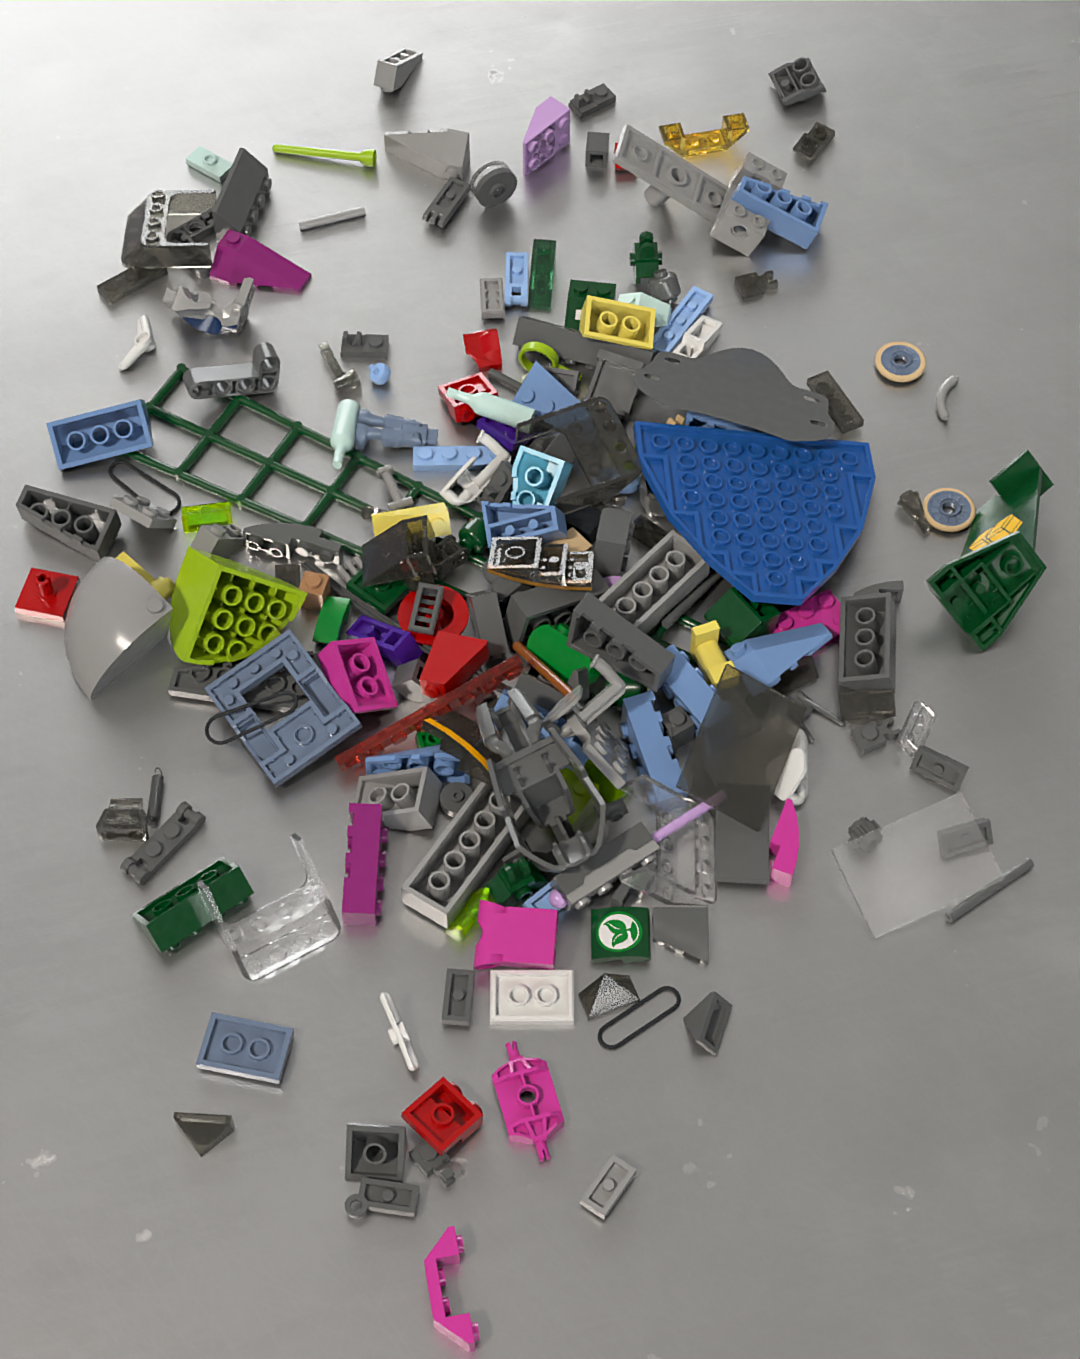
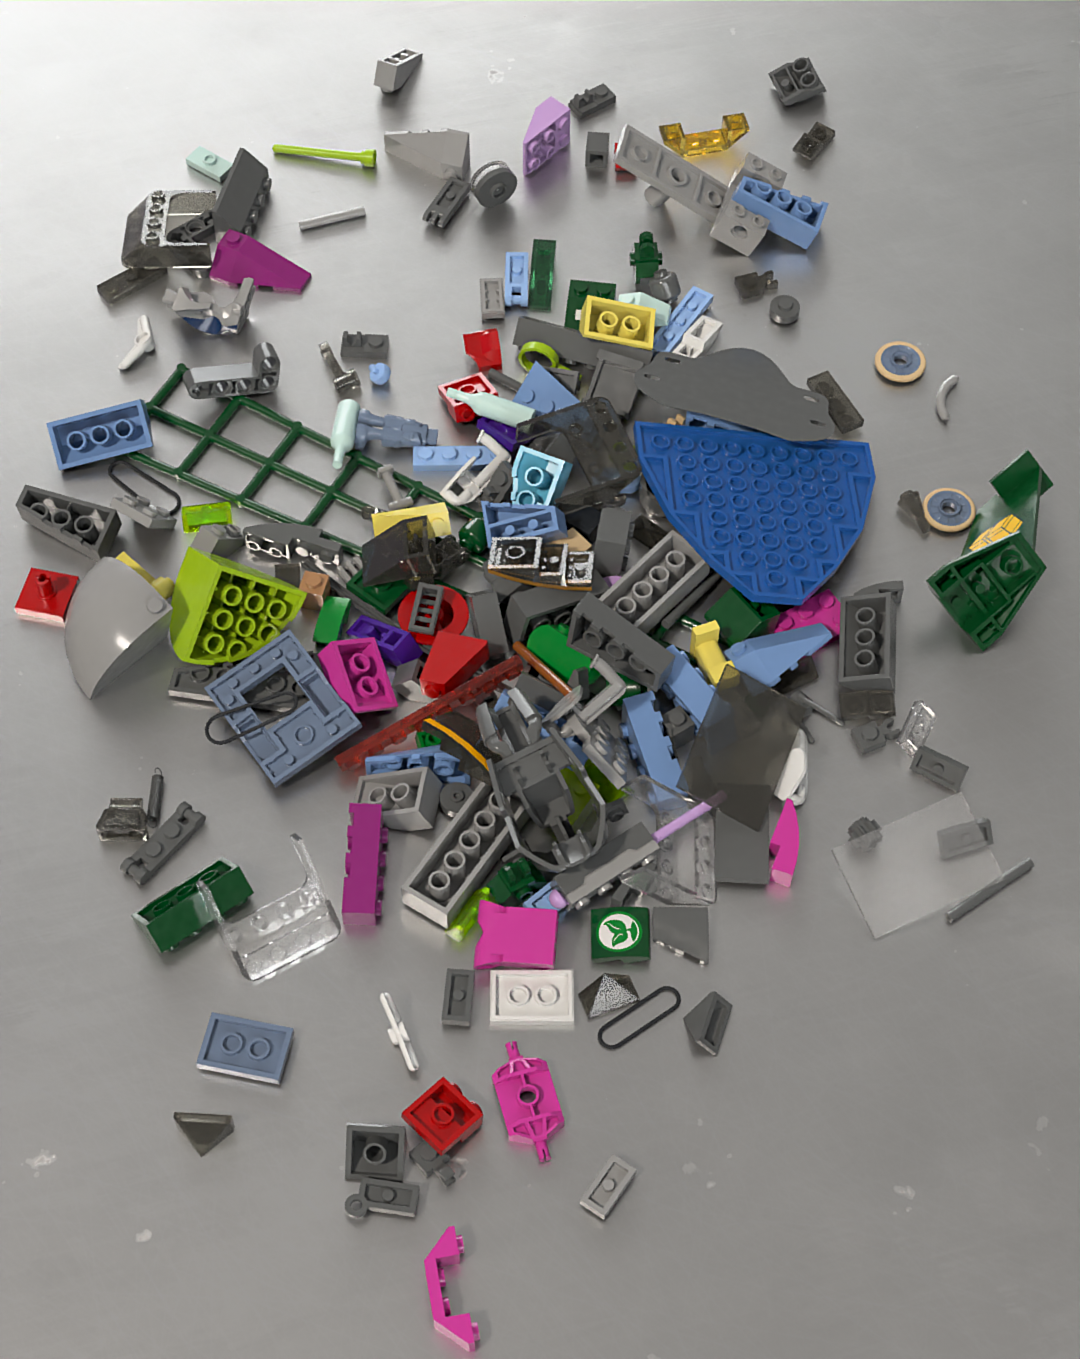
(784, 309): none -> dark grey wheel

